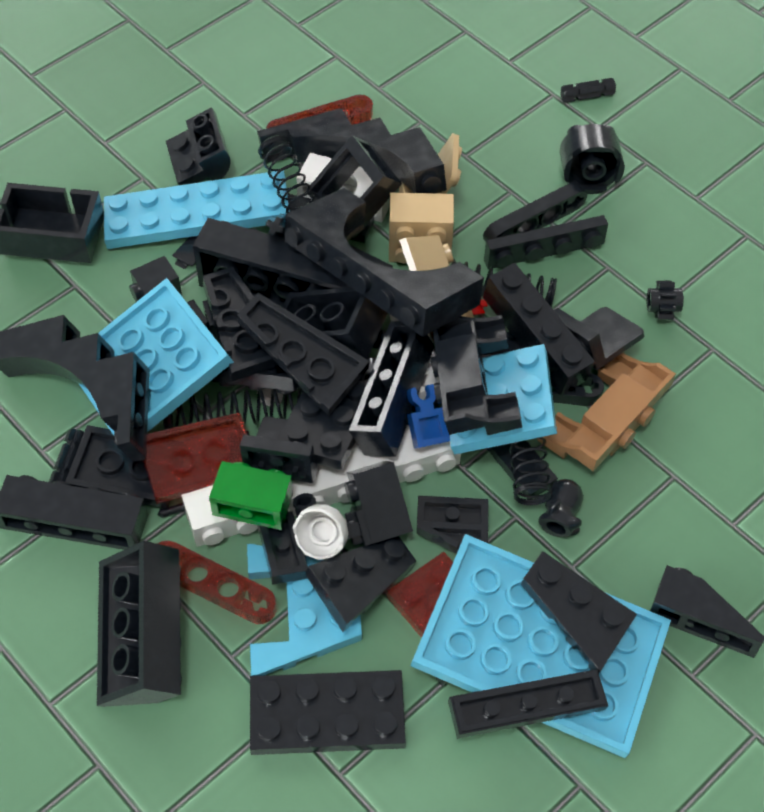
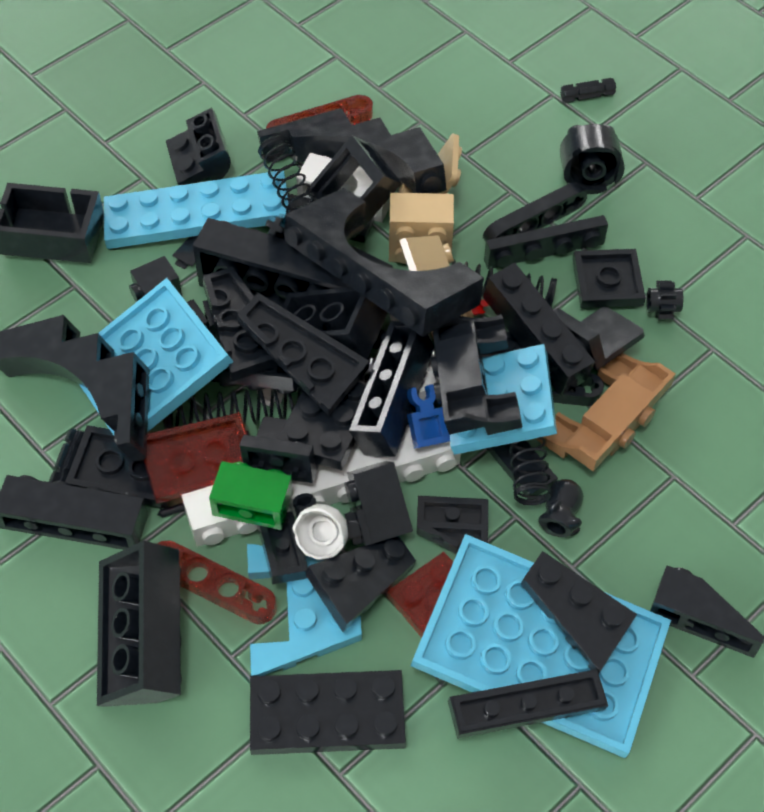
(608, 278): none -> black plate

